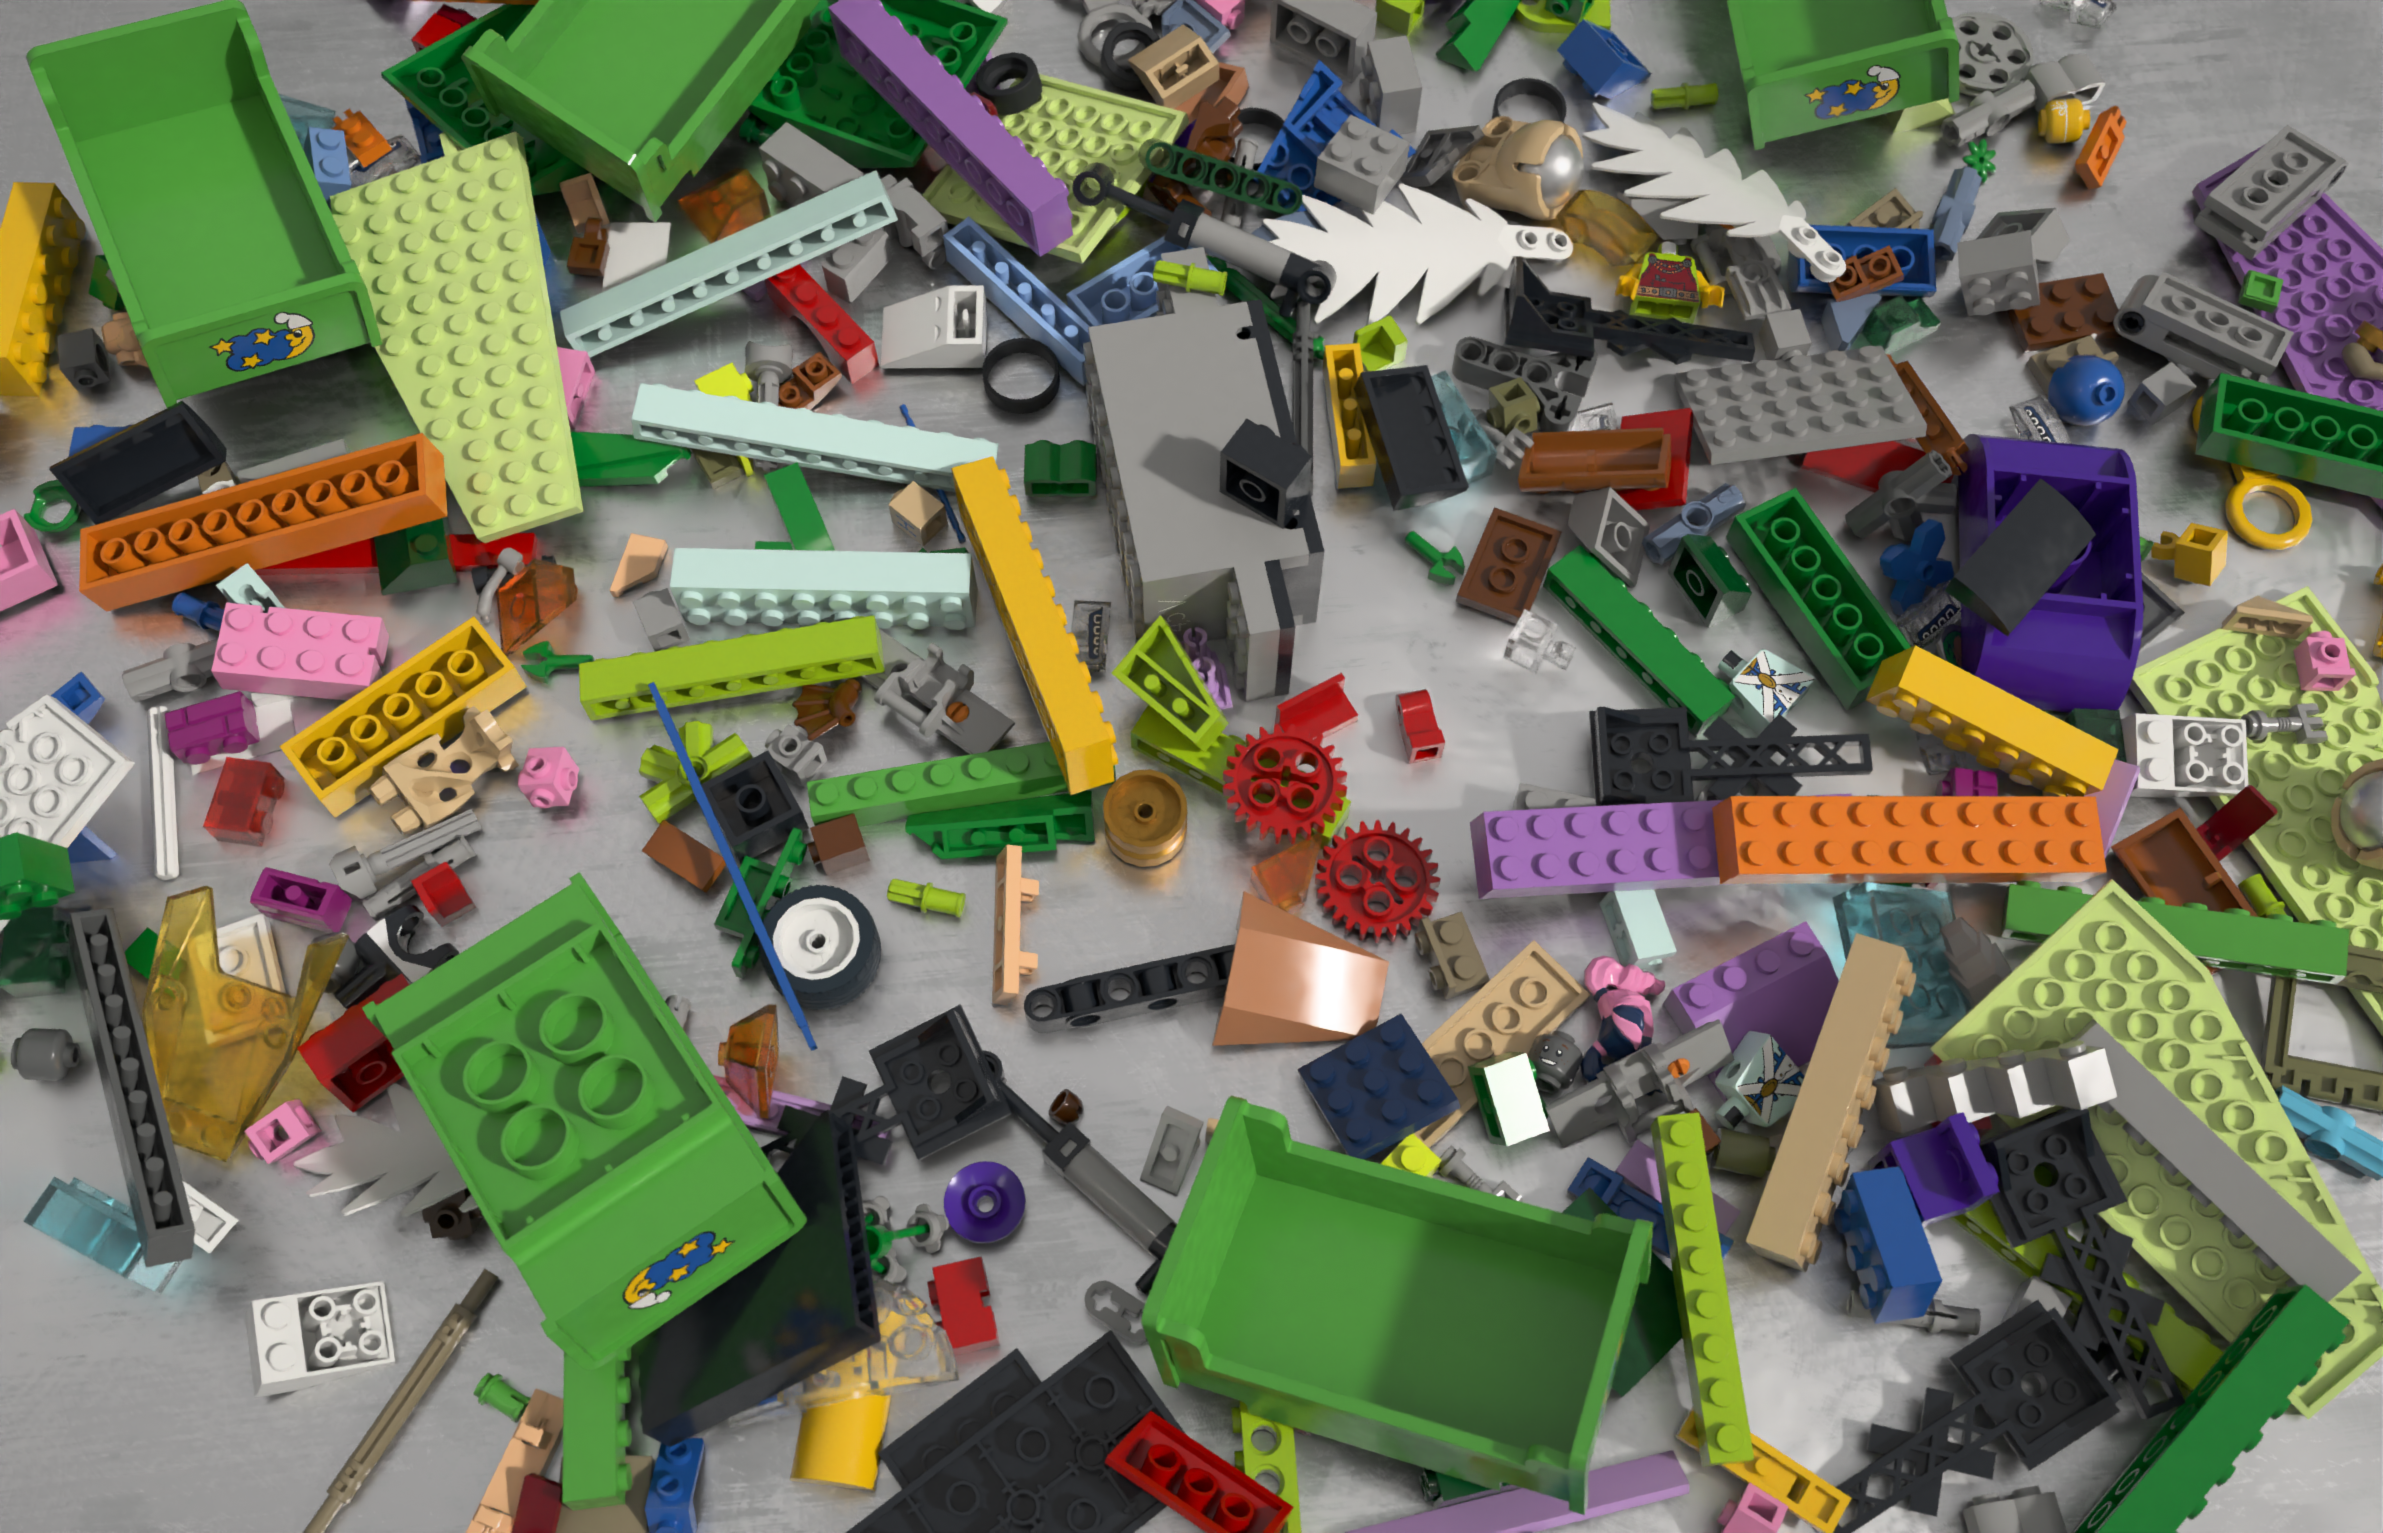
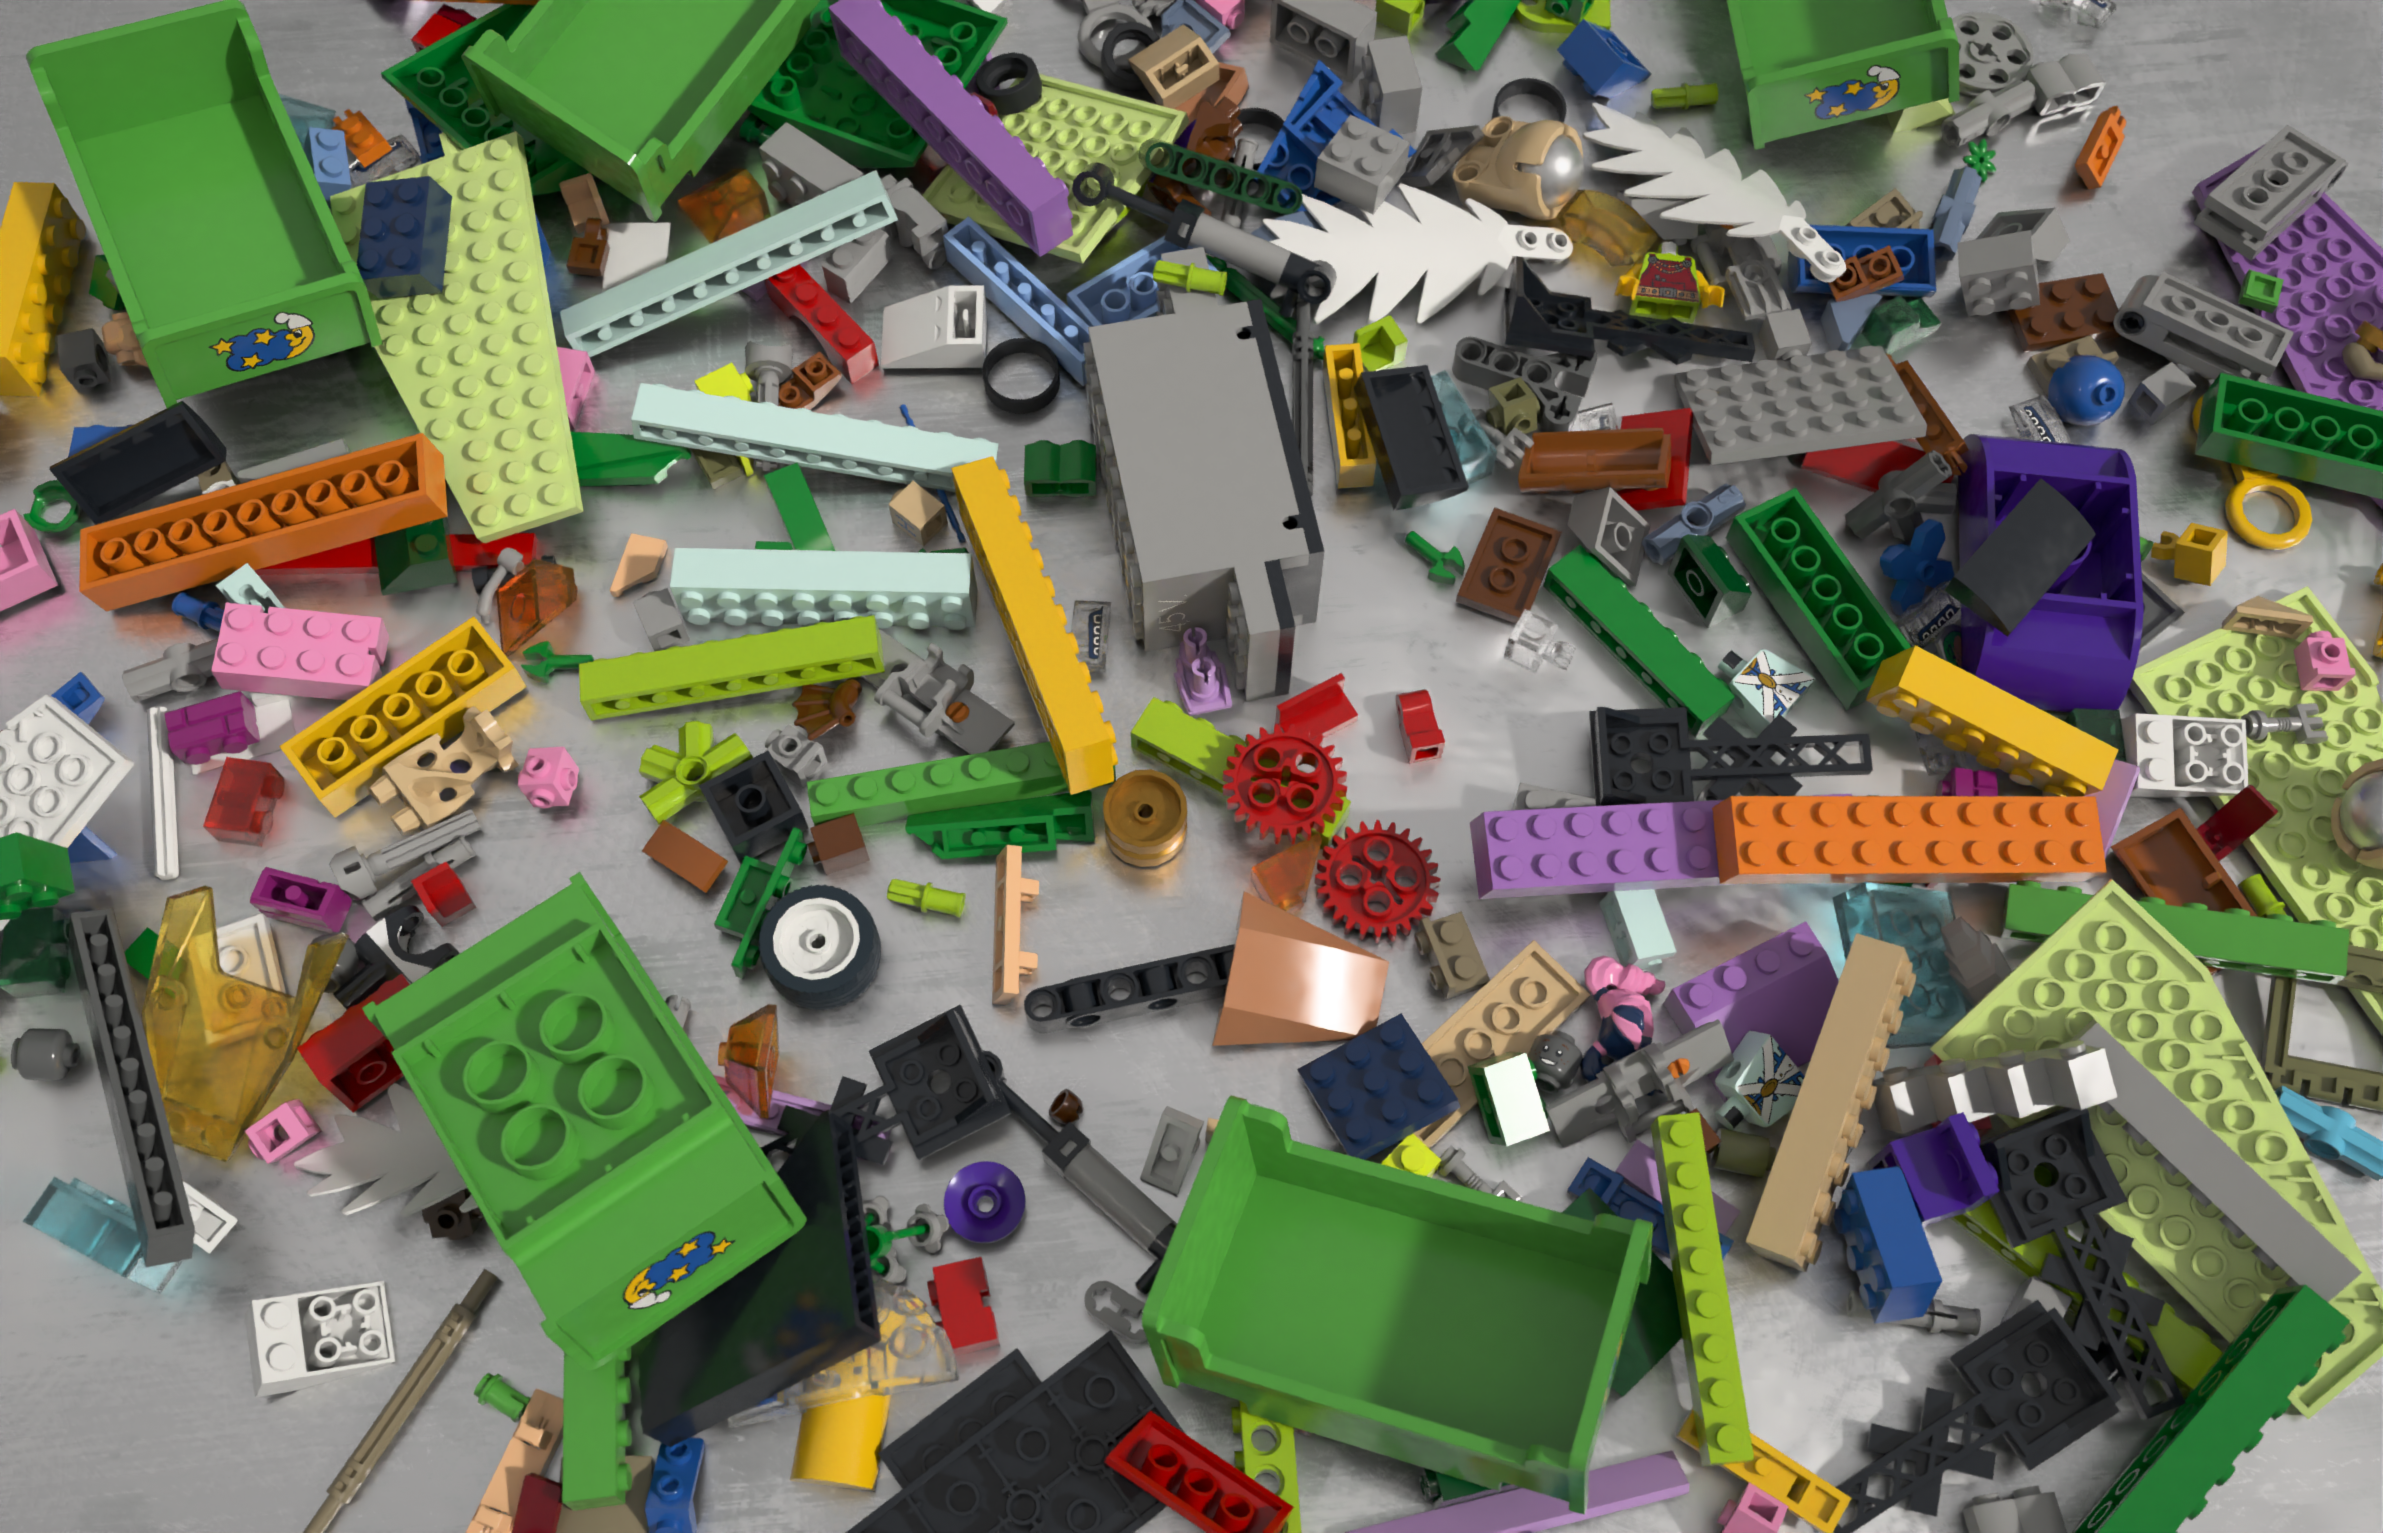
(404, 237): none -> dark blue brick
(733, 868): blue piece -> none
(1170, 684): lime wedge -> none
(1265, 473): black brick -> none
(2063, 121): yellow head -> none

